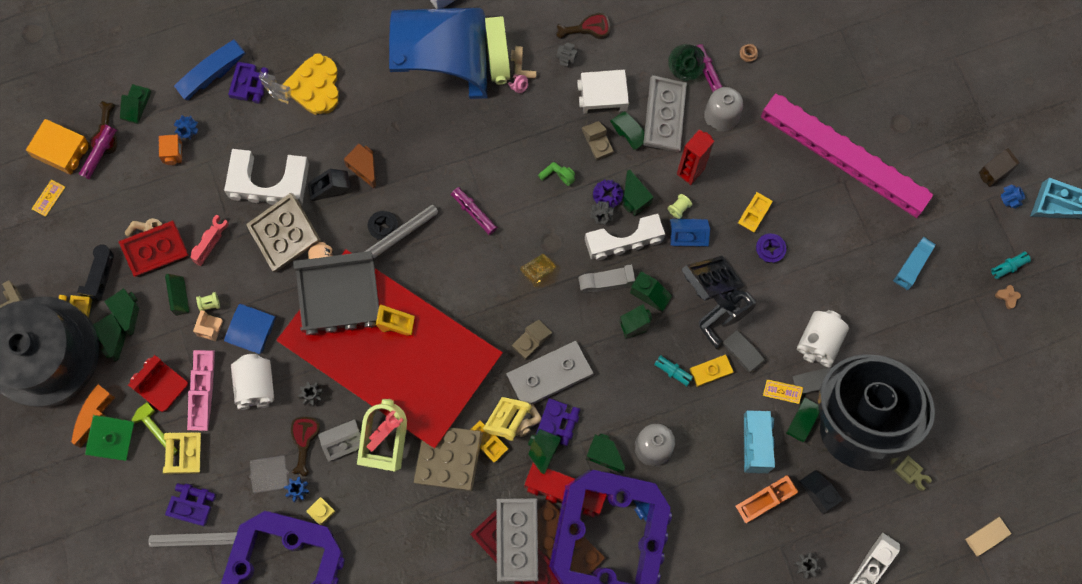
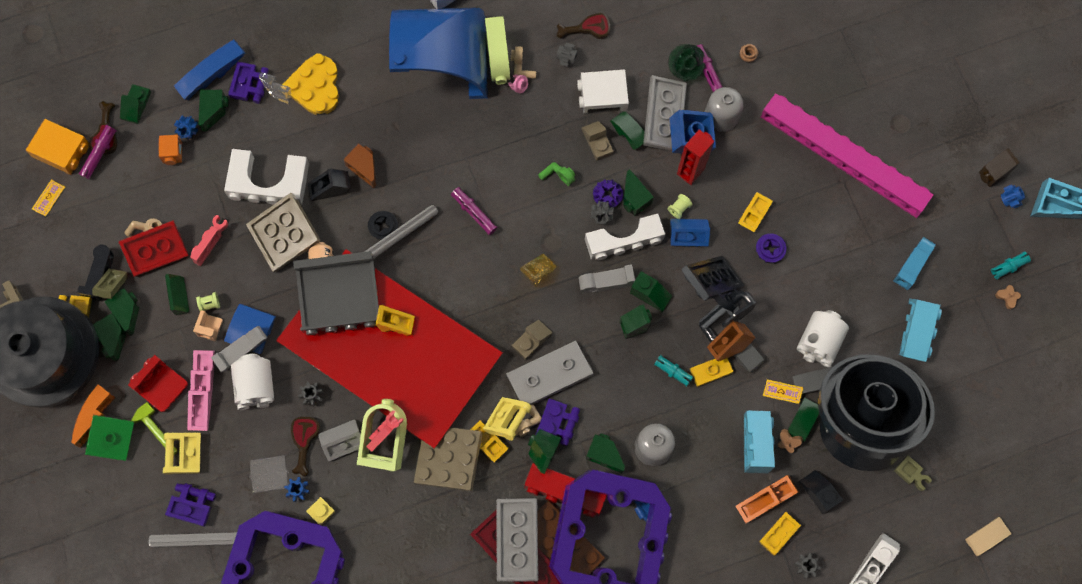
(109, 283): none -> olive plate
(211, 108): none -> dark green slope
(240, 347): none -> light grey leg
(685, 125): none -> blue brick
(731, 341): none -> dark orange slope
(779, 533): none -> yellow plate
(788, 441): none -> medium nougat piece
(920, 330): none -> medium azure wedge

